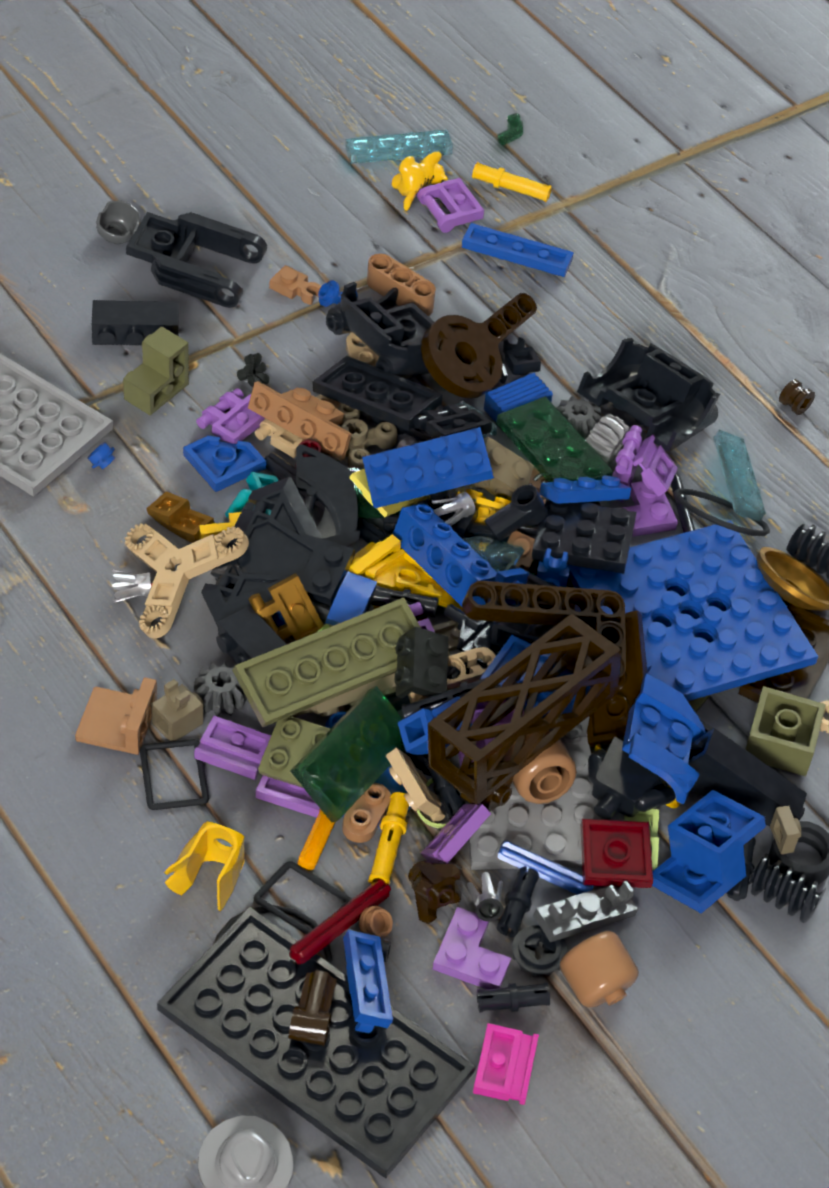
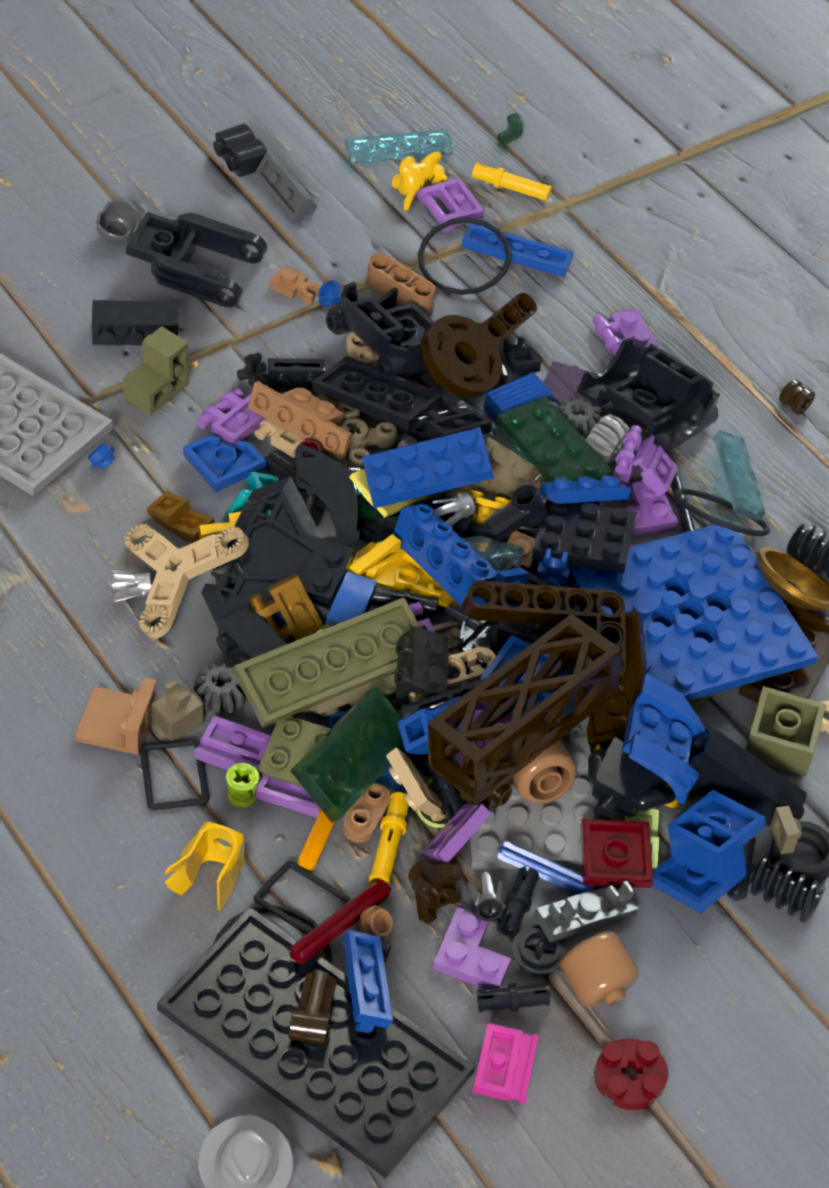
(239, 149): none -> black brick
(242, 784): none -> lime bush
(284, 187): none -> dark grey plate
(294, 373): none -> black bracket
(460, 221): none -> black piece
(564, 381): none -> clear purple piece
(625, 325): none -> medium lavender plate
(634, 1054): none -> dark red plate

